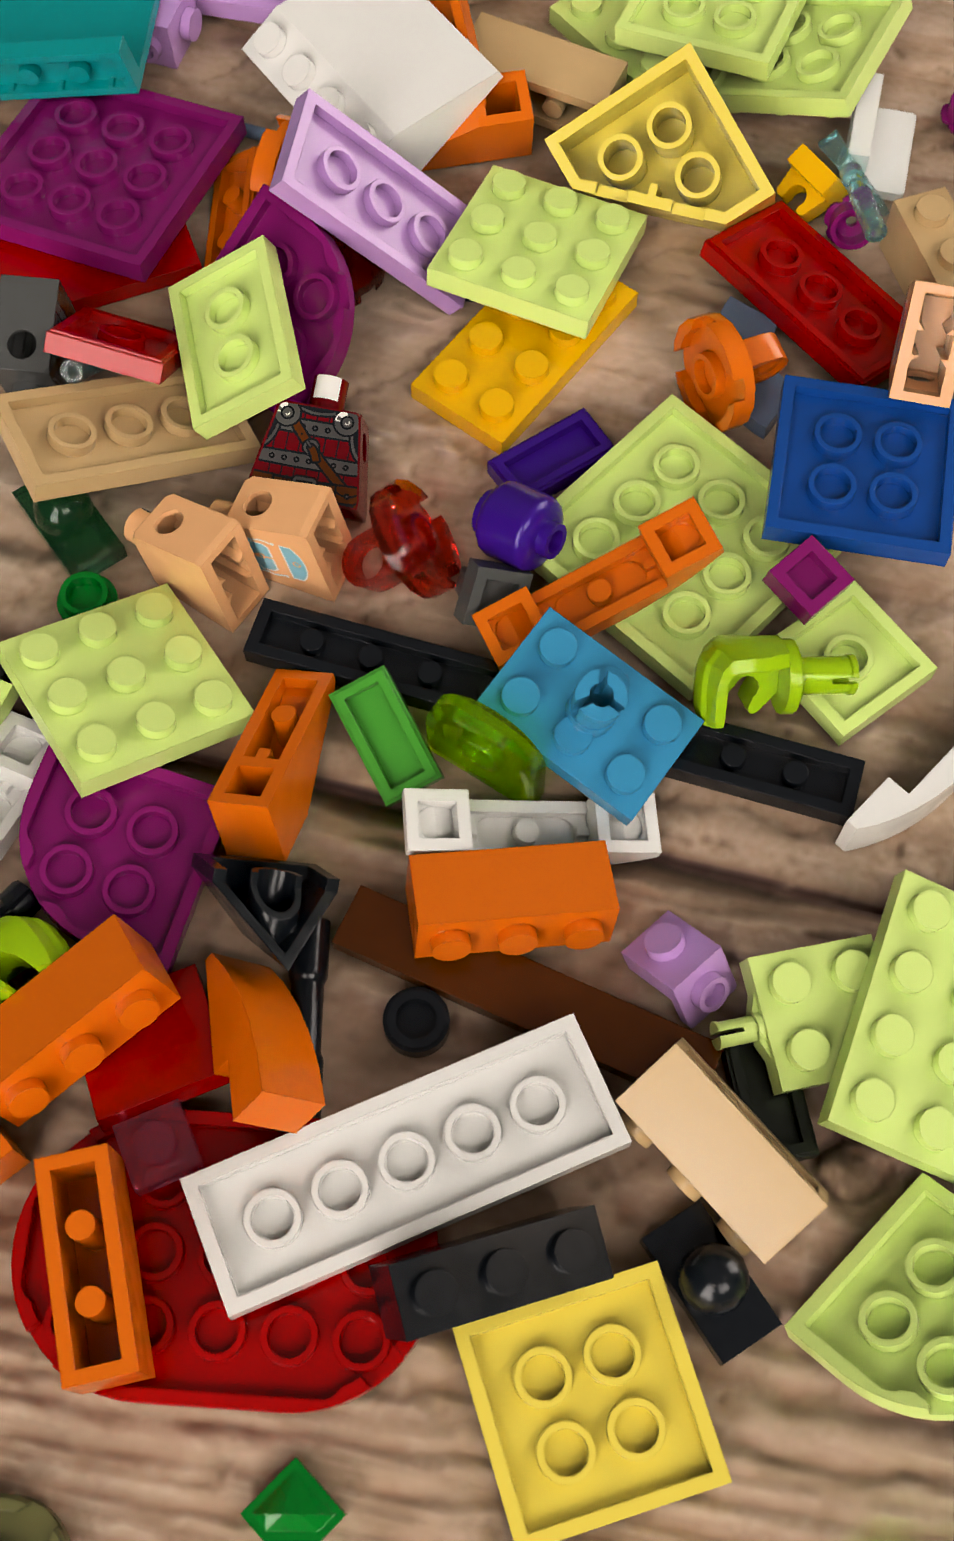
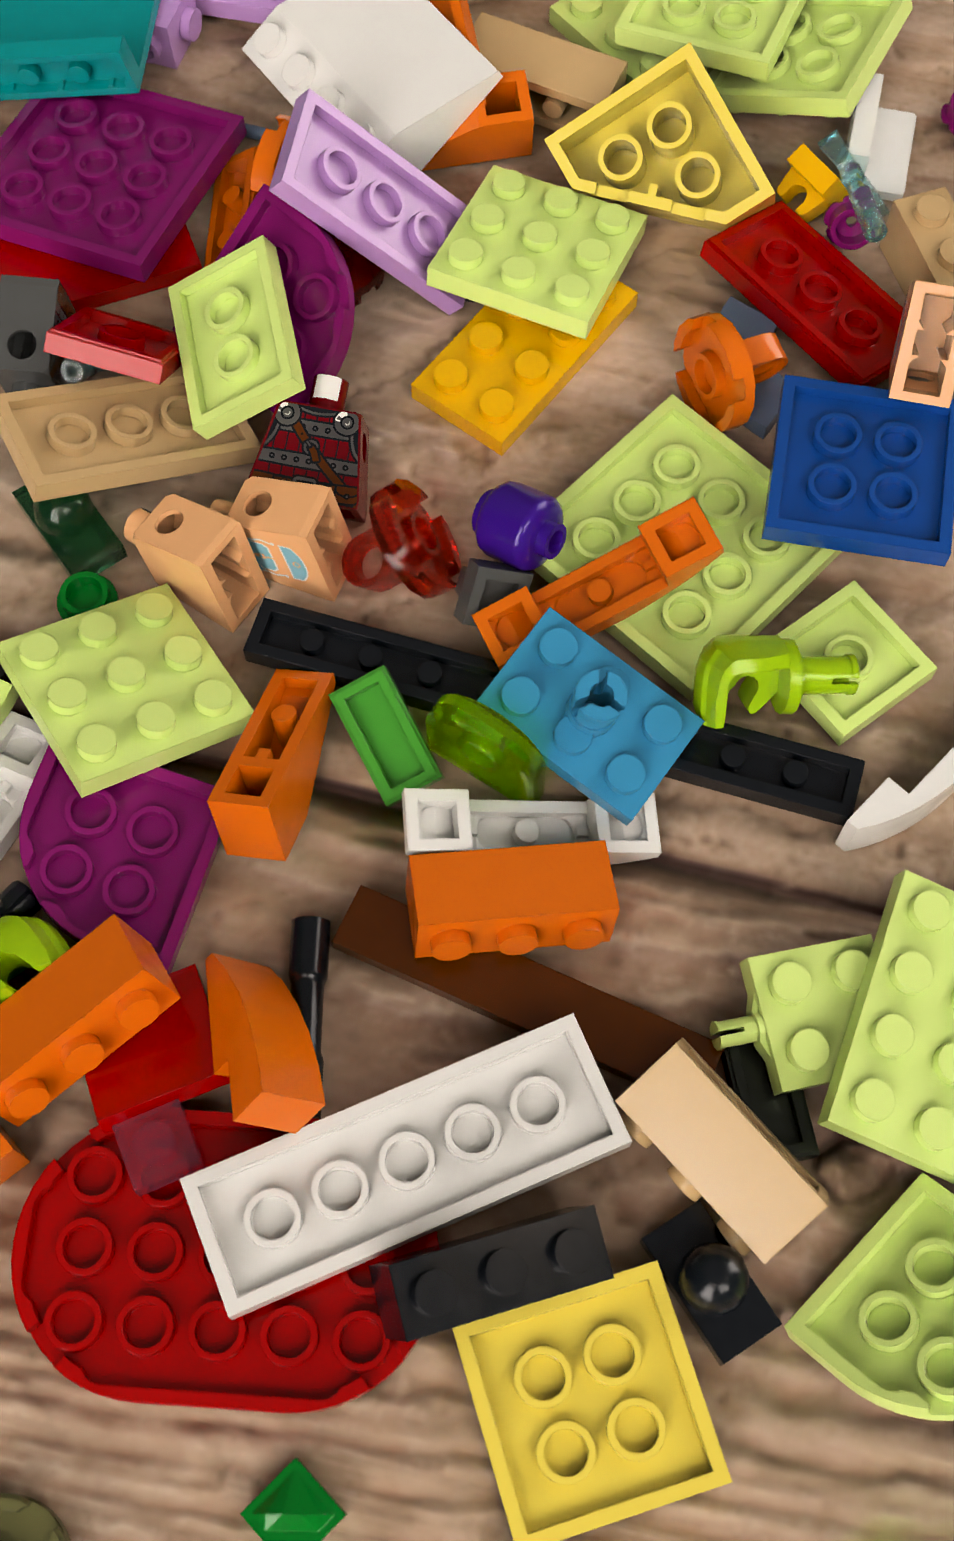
(93, 1270): orange brick -> none
(269, 899): black slope -> none
(416, 1022): black tile -> none
(553, 456): dark purple tile -> none
(682, 967): lavender bracket -> none
(808, 579): magenta plate -> none

